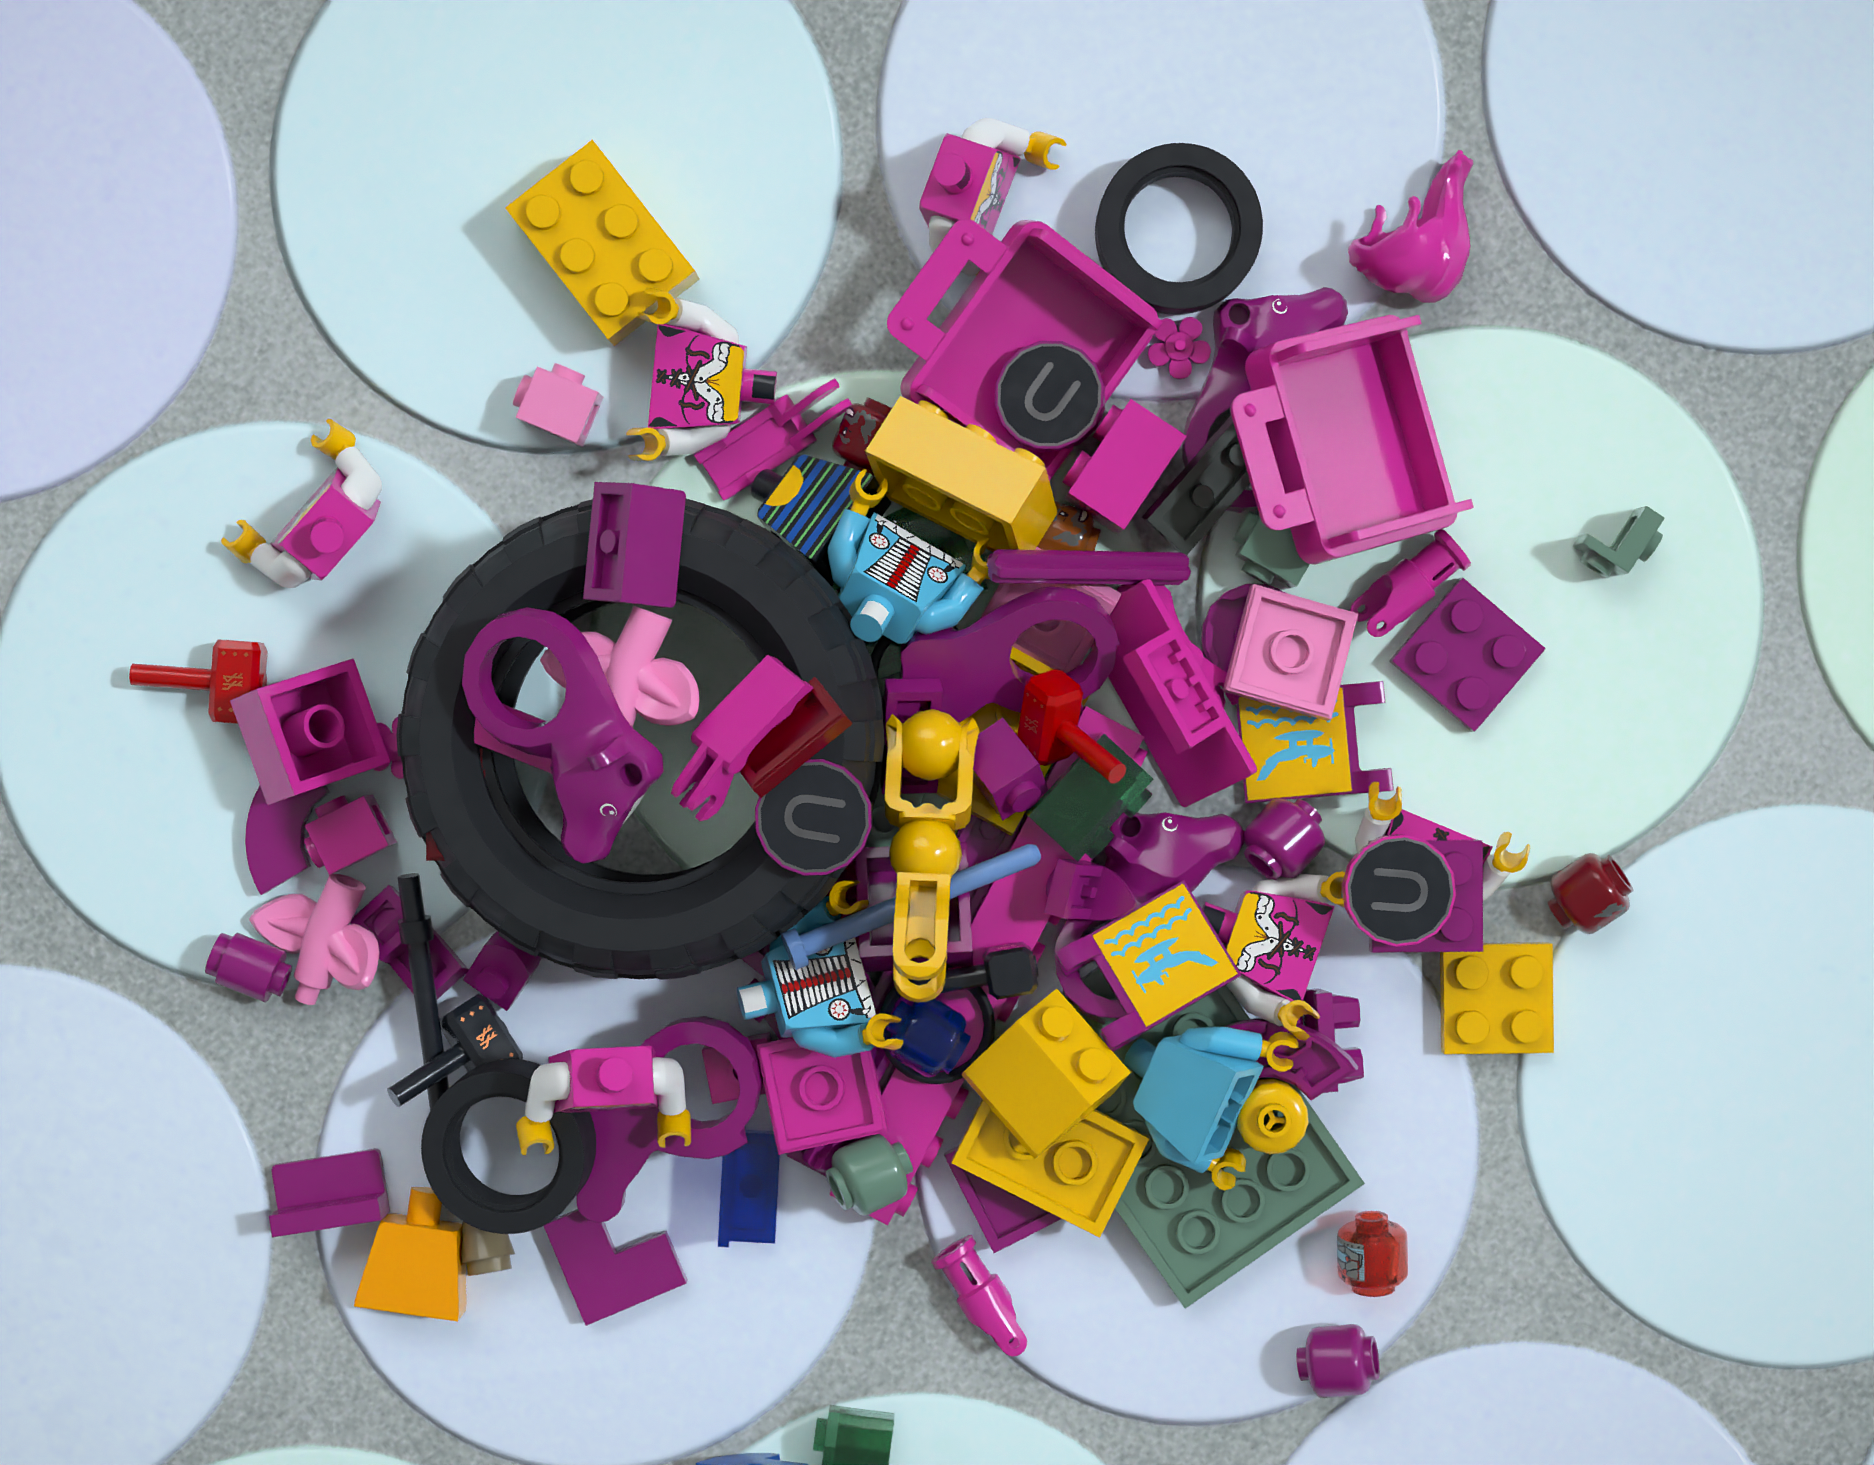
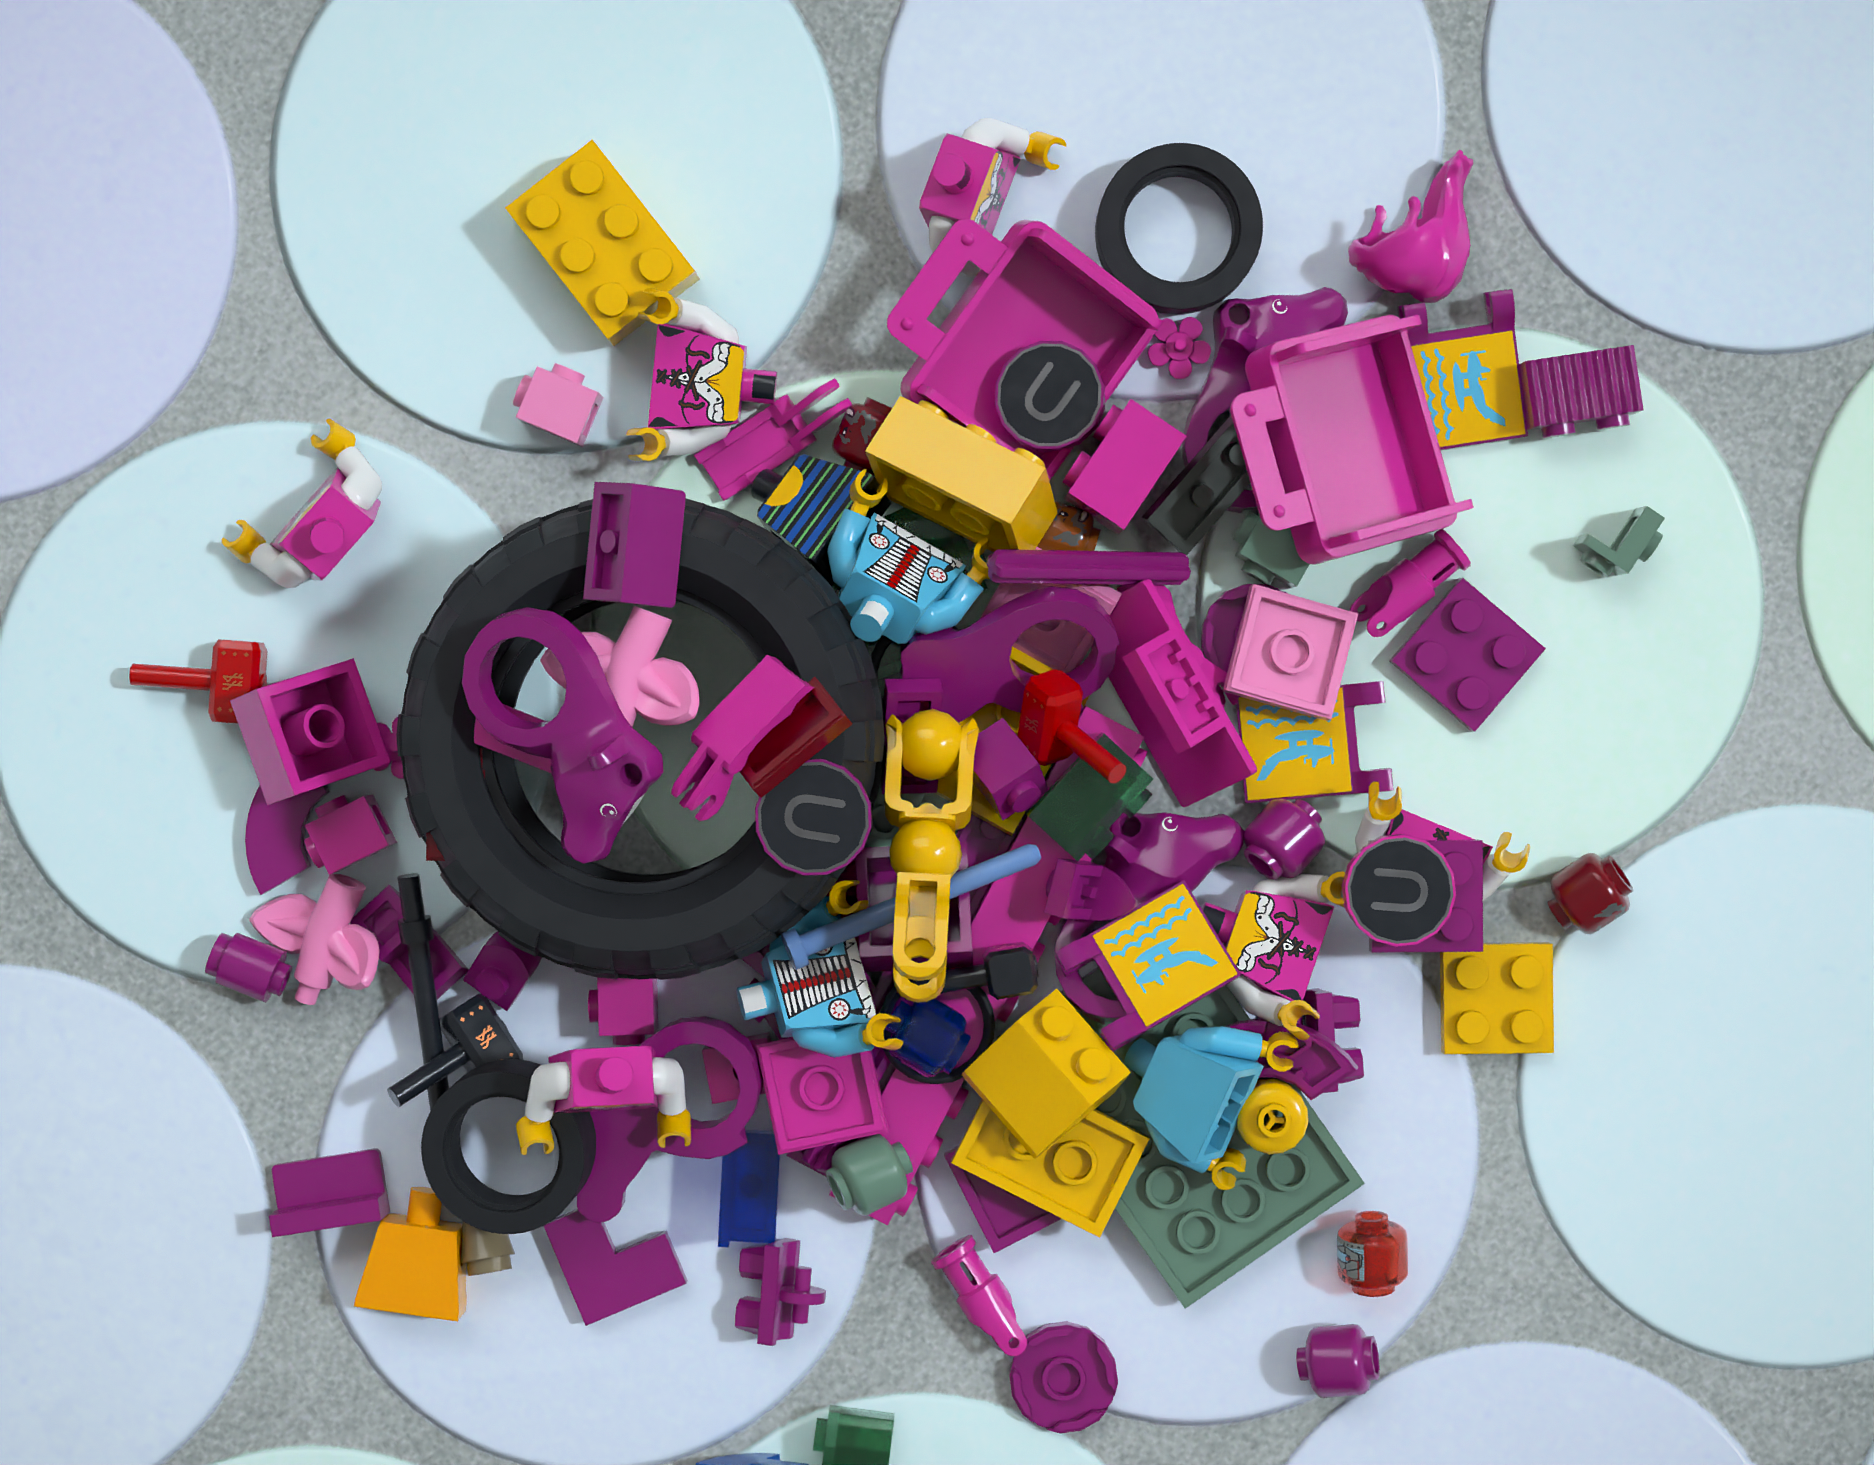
(625, 1009): none -> dark pink brick
(784, 1291): none -> magenta hips
(1064, 1377): none -> magenta tile
(1471, 375): none -> flag
(1581, 389): none -> magenta brick

